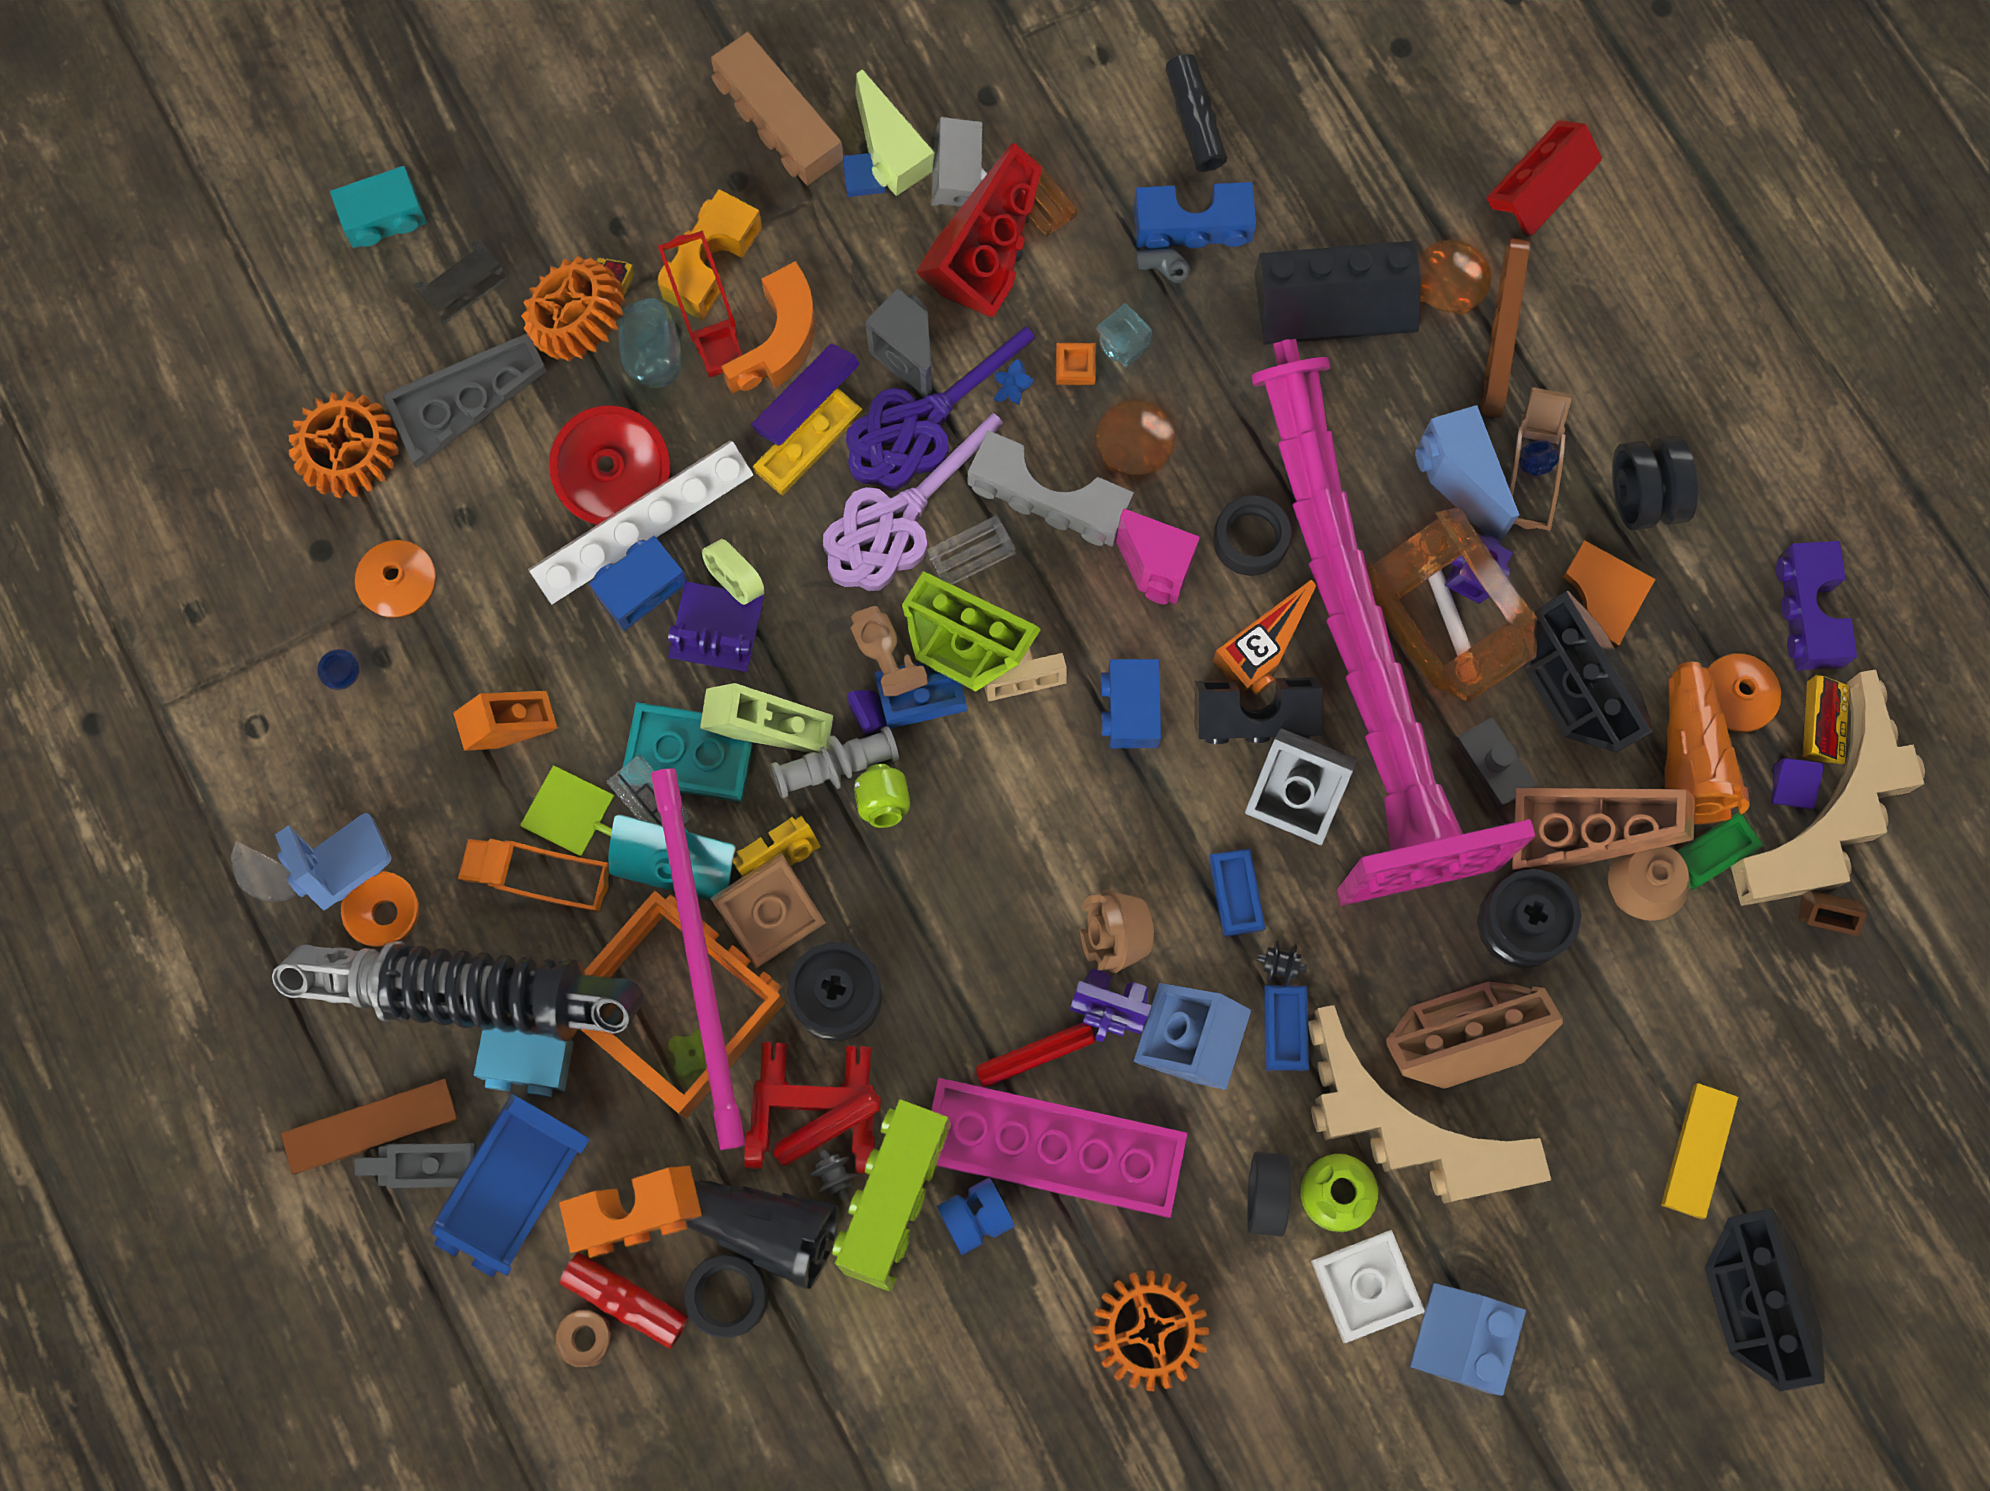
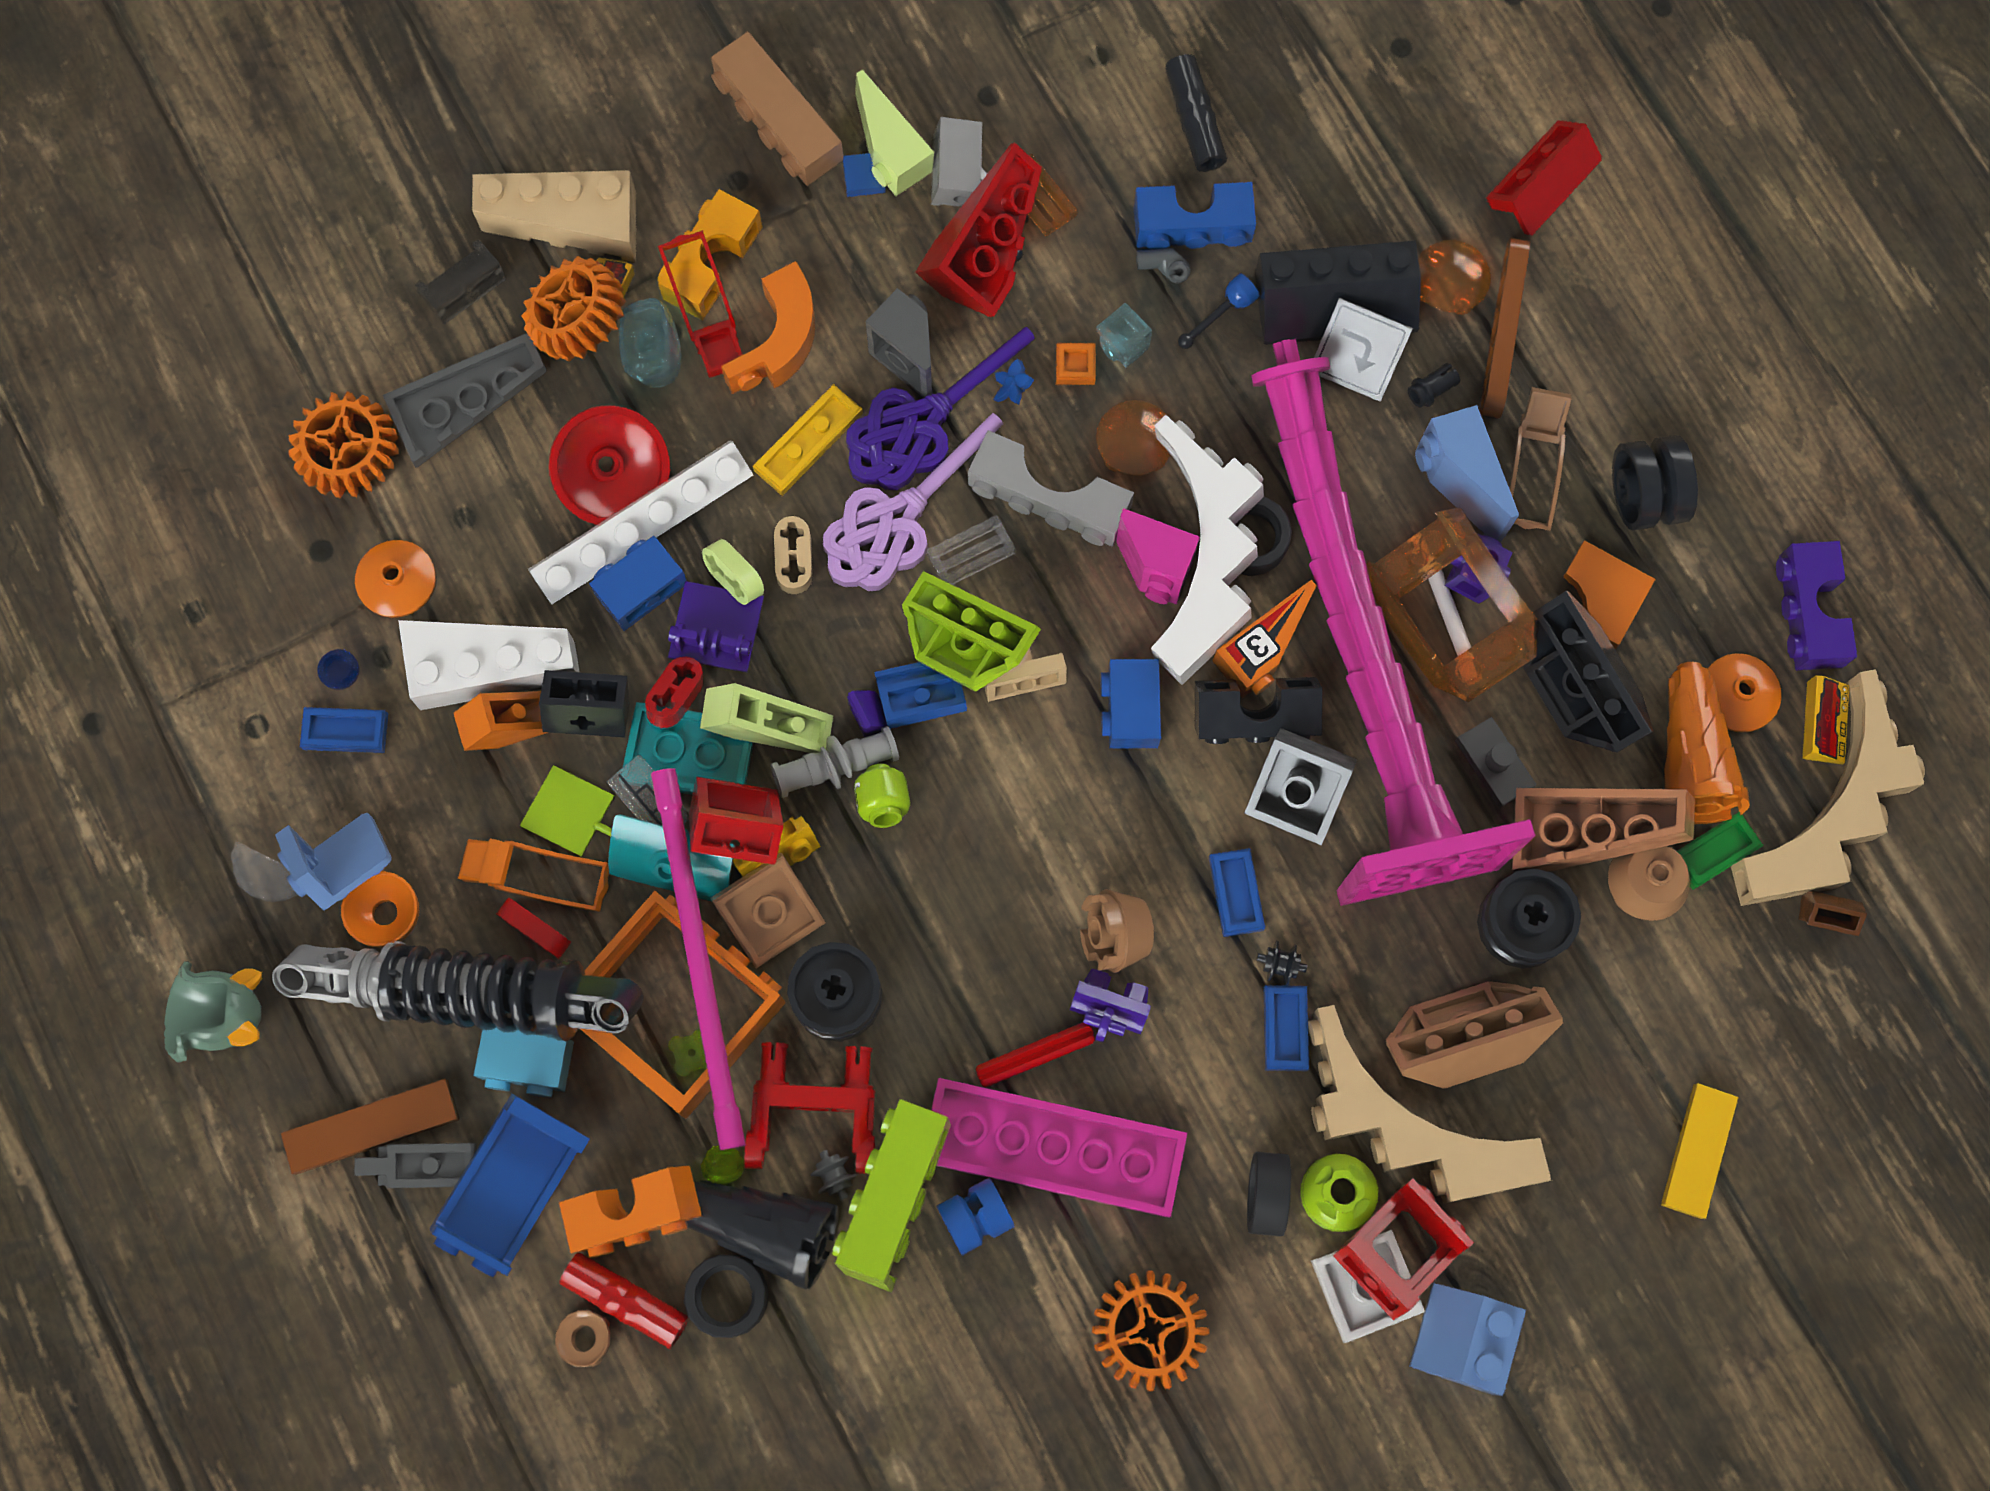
(211, 1011): none -> sand green hair
(344, 730): none -> blue tile
(378, 207): teal brick -> none
(462, 660): none -> white wedge
(533, 928): none -> red beam
(562, 208): none -> tan wedge
(584, 703): none -> black brick
(667, 687): none -> red beam
(722, 1165): none -> clear neon green plate
(754, 824): none -> red window
(784, 555): none -> tan beam
(805, 394): dark purple tile -> none
(827, 1126): red axle -> none
(878, 641): medium nougat piece -> none
(1193, 1035): medium blue slope -> none
(1212, 608): none -> white arch
(1238, 293): none -> hinge
(1362, 348): none -> piece
(1376, 1276): none -> red window
(1425, 390): none -> black pin
(1538, 457): clear blue plate -> none
(1766, 1301): black wedge -> none
(1796, 783): dark purple slope -> none

